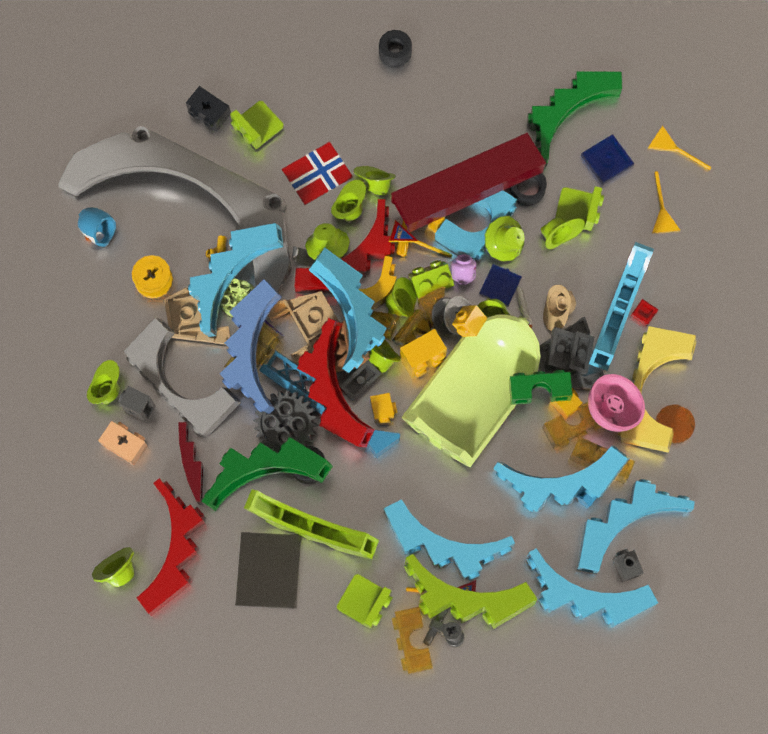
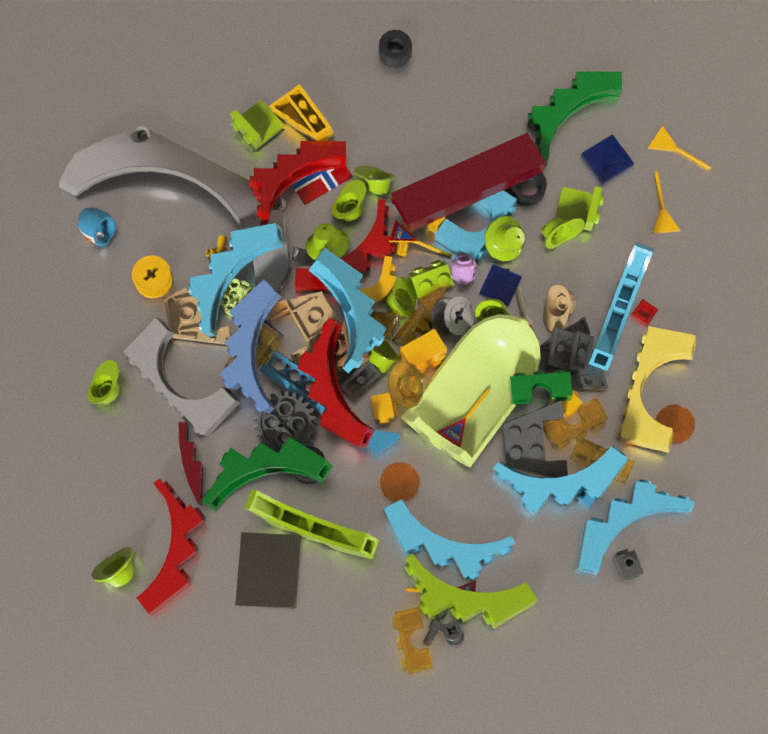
(115, 433): light nougat brick -> none
(136, 404): dark grey brick -> none
(208, 108): black brick -> none
(289, 168): none -> red arch
(302, 114): none -> yellow wedge
(364, 601): lime bracket -> none
(399, 482): none -> clear orange tile
(403, 386): none -> clear yellow hat
(454, 432): none -> piece
(469, 321): yellow brick -> none
(526, 441): none -> dark grey wing
(559, 592): medium azure arch -> none
(616, 403): bright pink piece -> none

